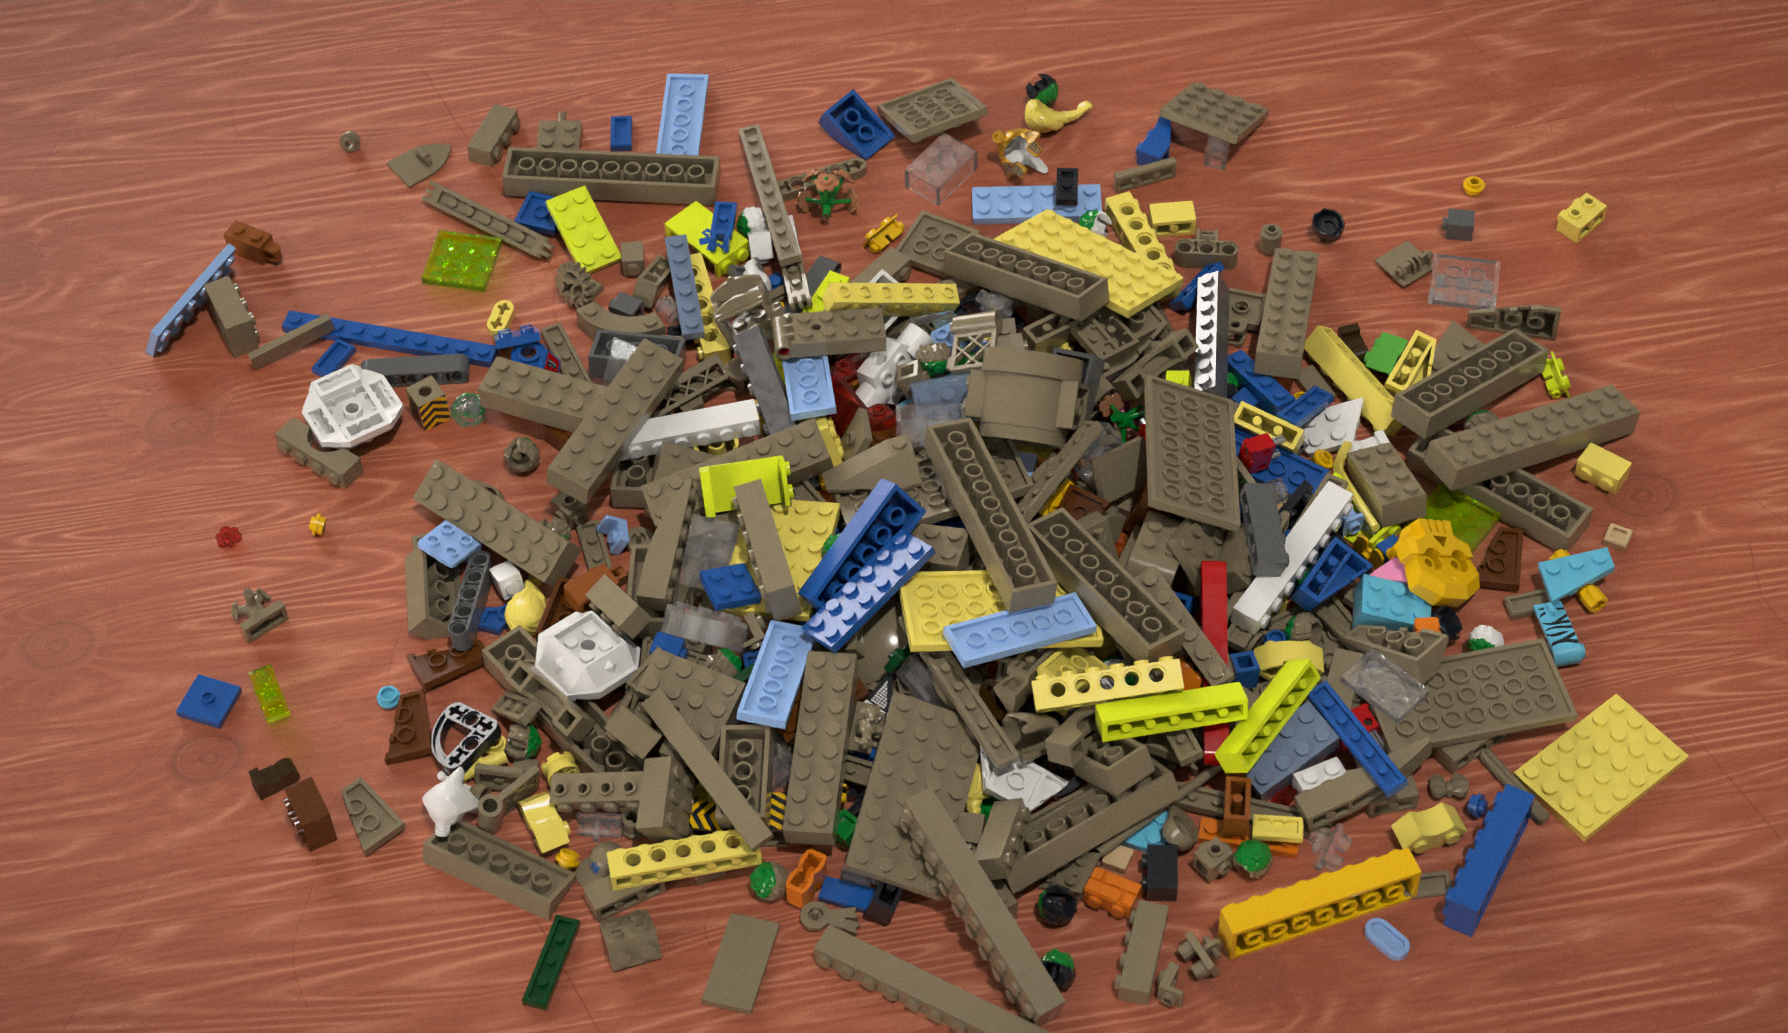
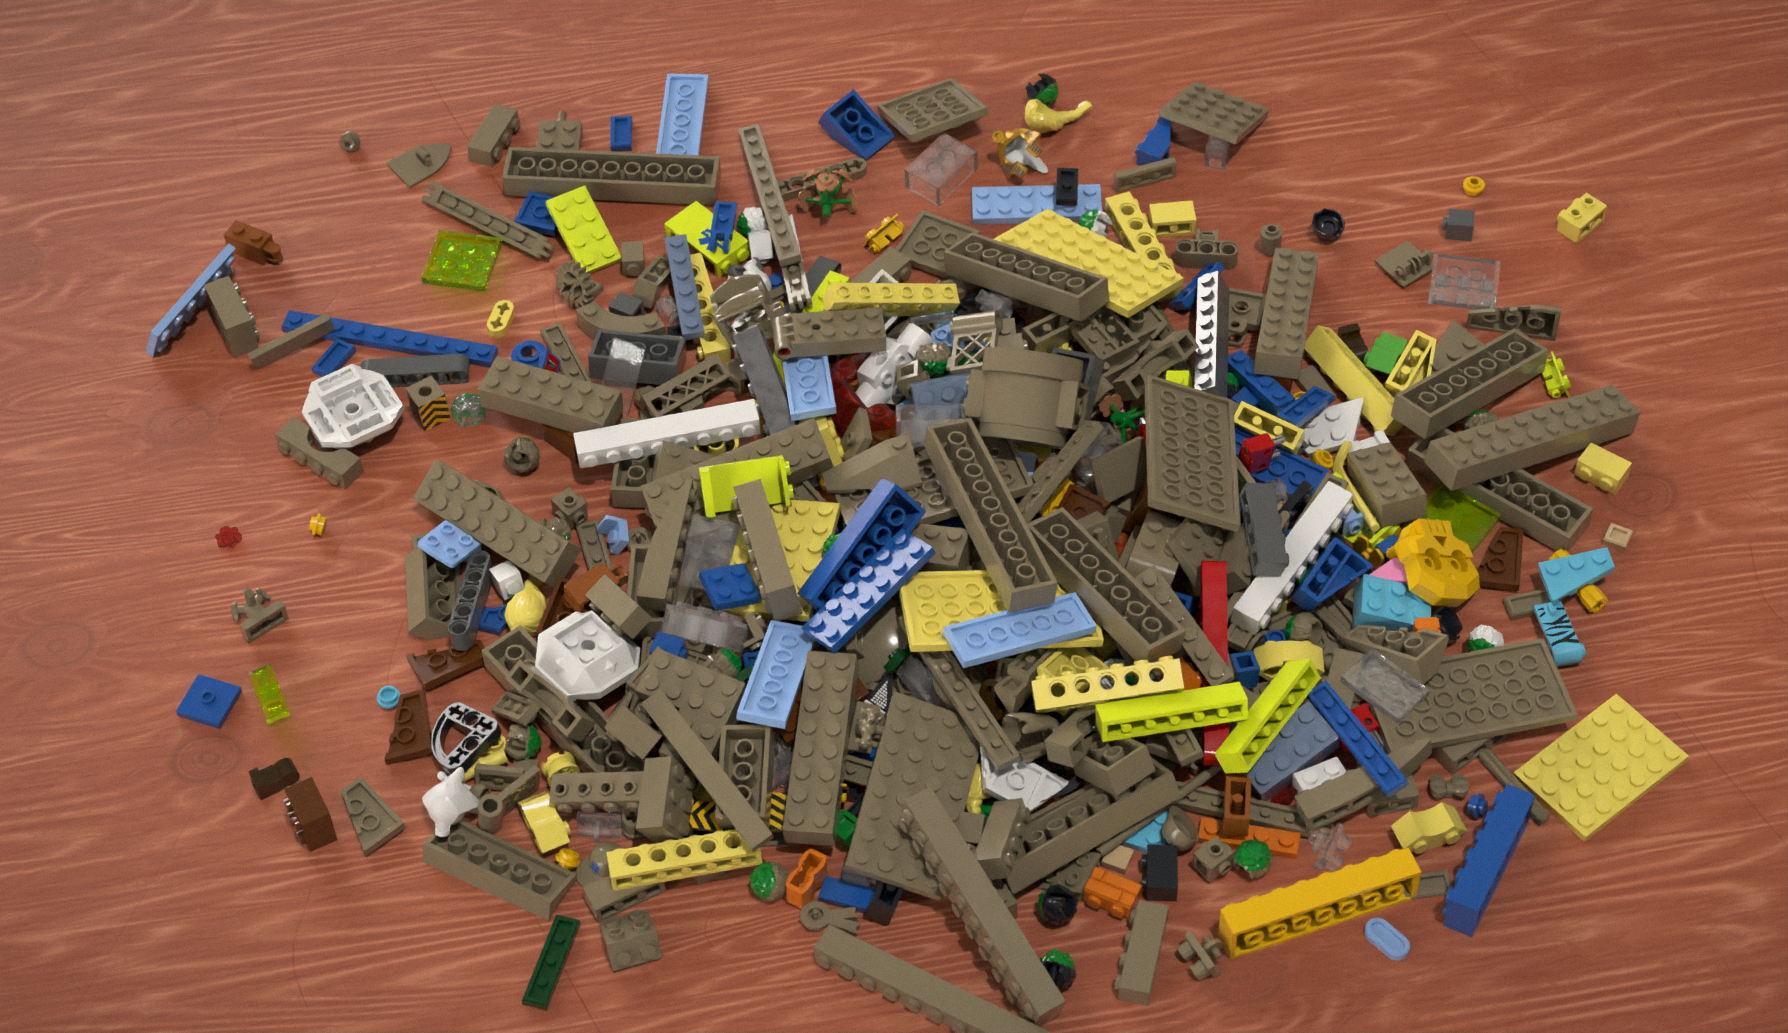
(509, 338): blue plate -> none
(614, 421): dark tan brick -> none
(741, 963): dark tan tile -> none
(1166, 991): dark tan bracket -> none
(1277, 828): light yellow plate -> none

